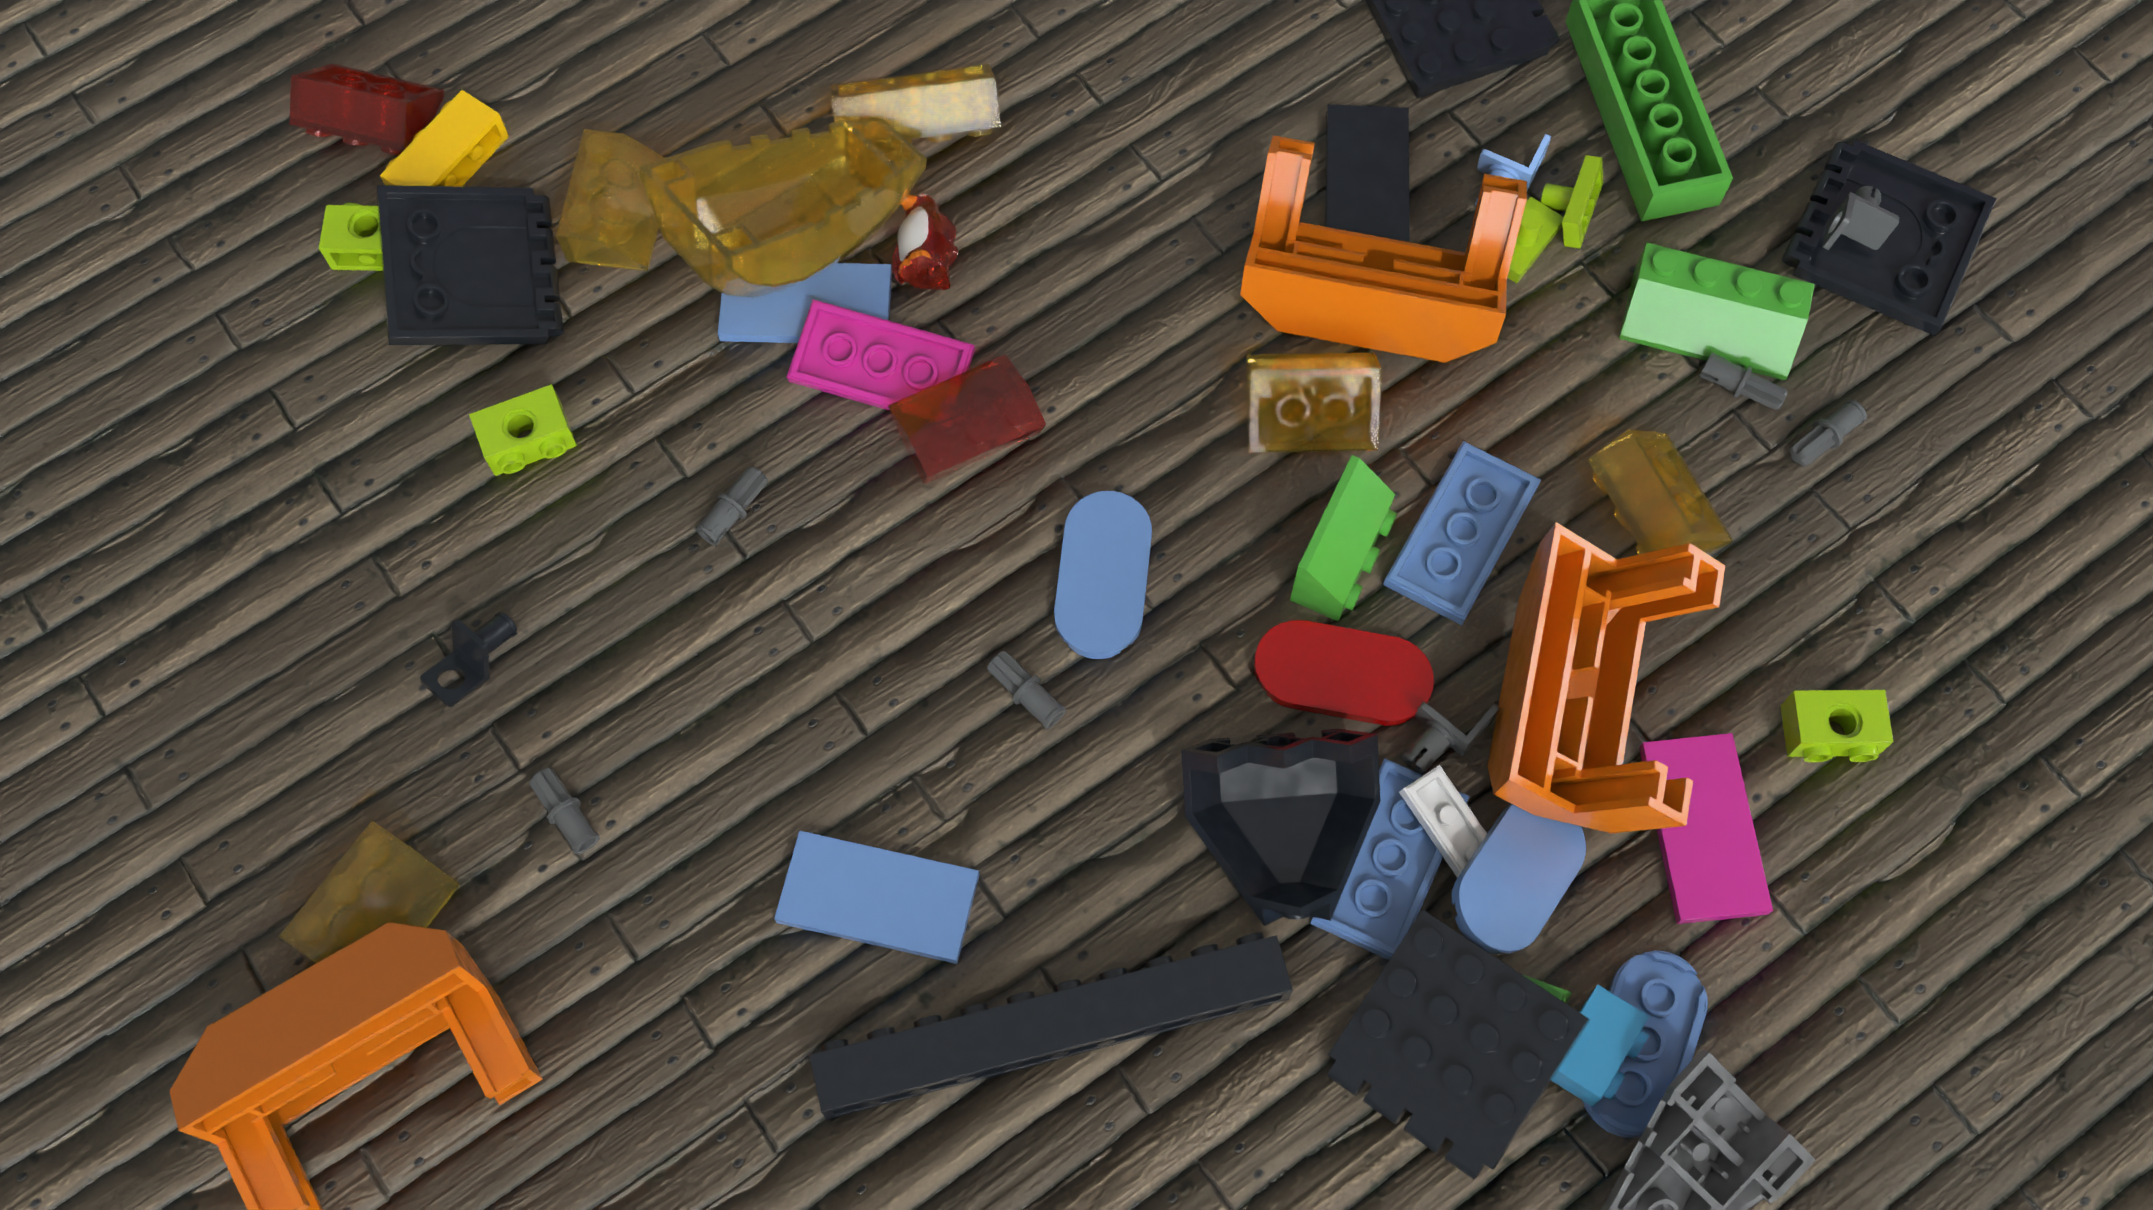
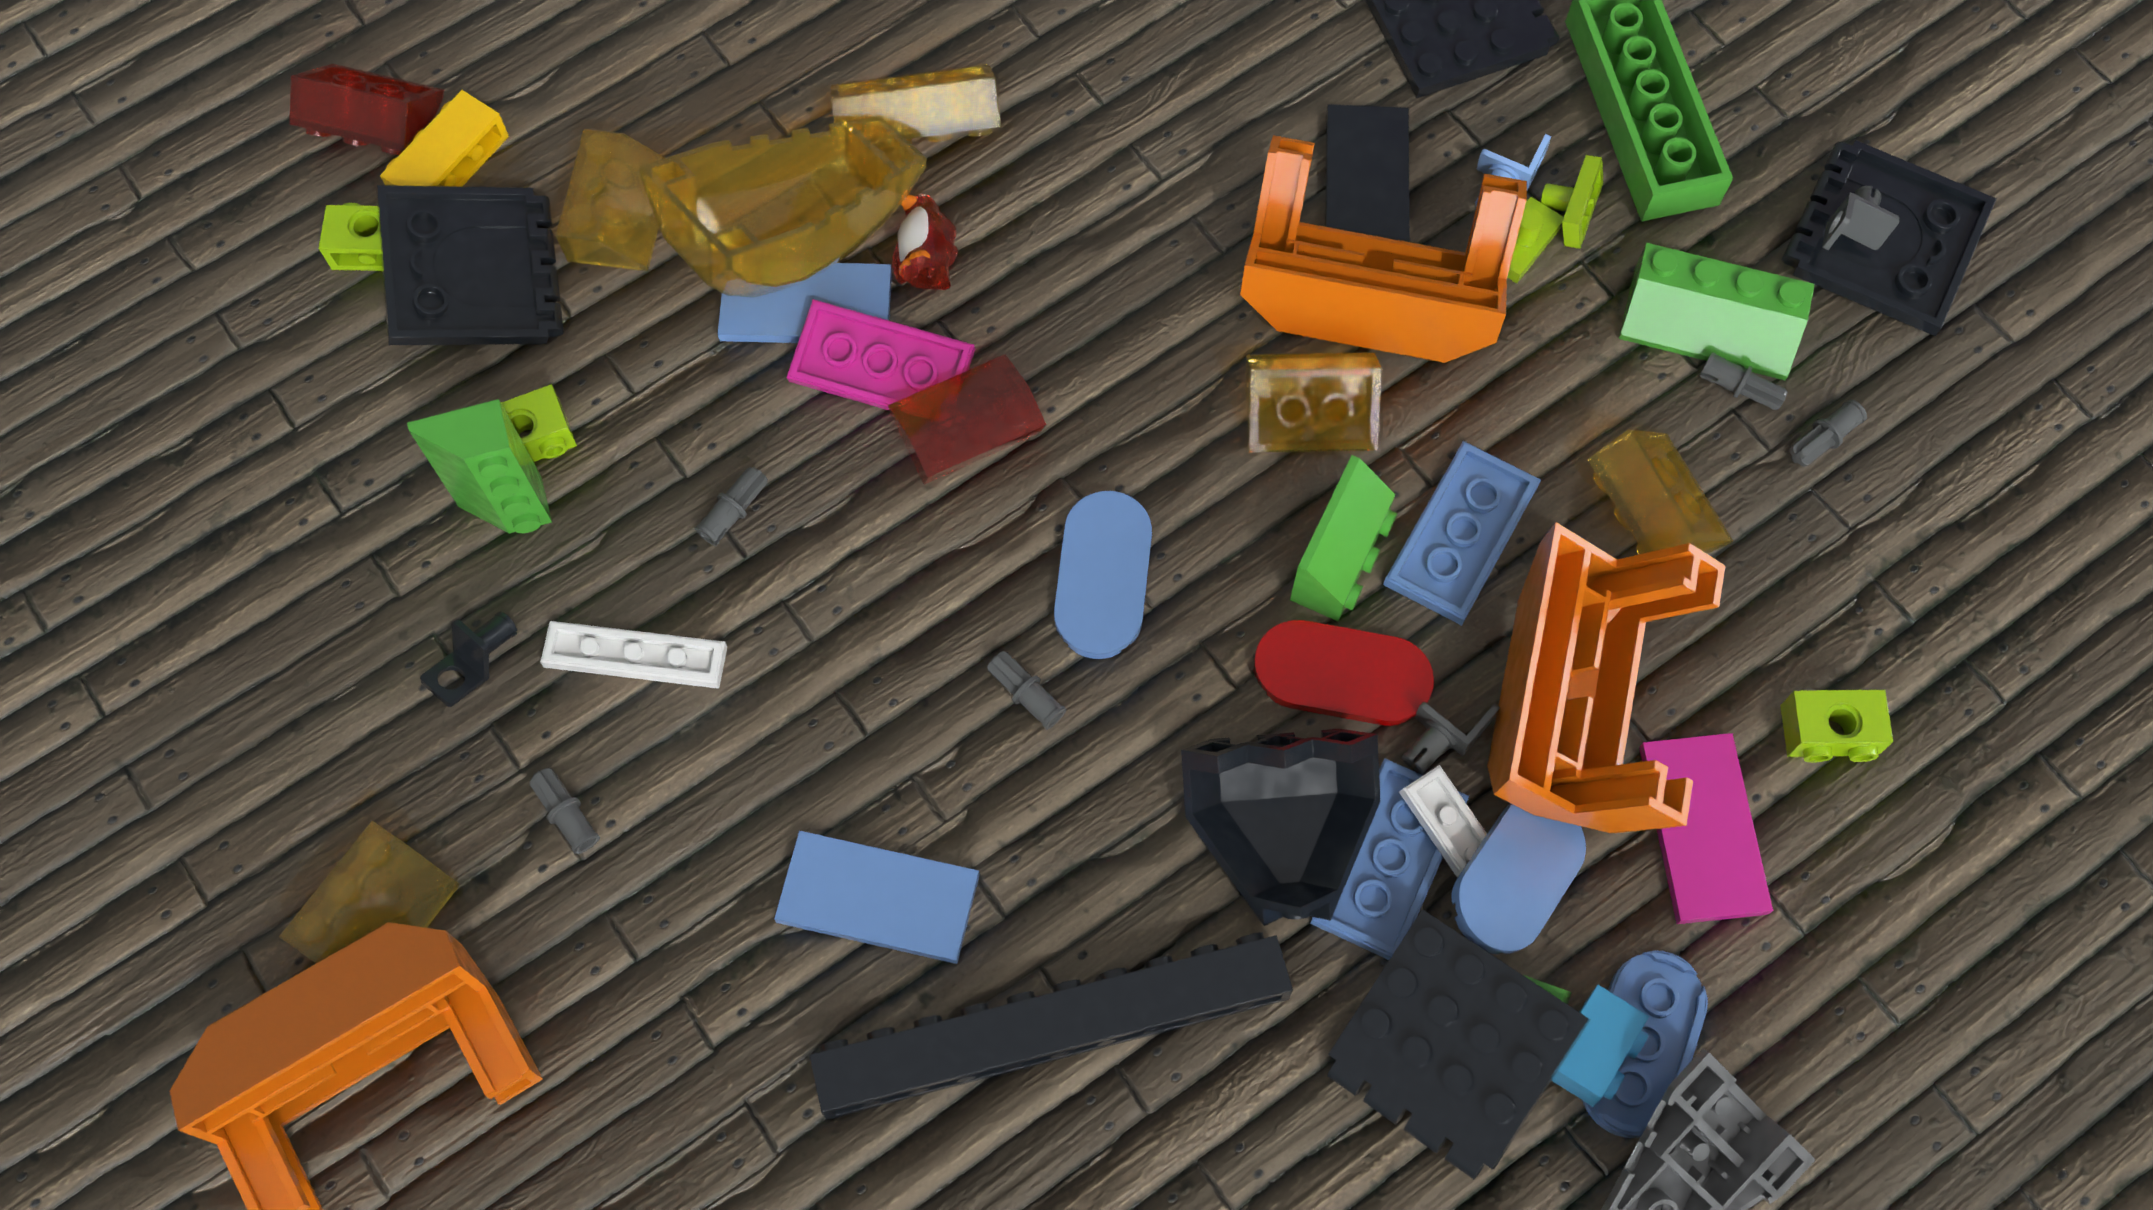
(485, 466): none -> bright green slope
(634, 654): none -> white tile

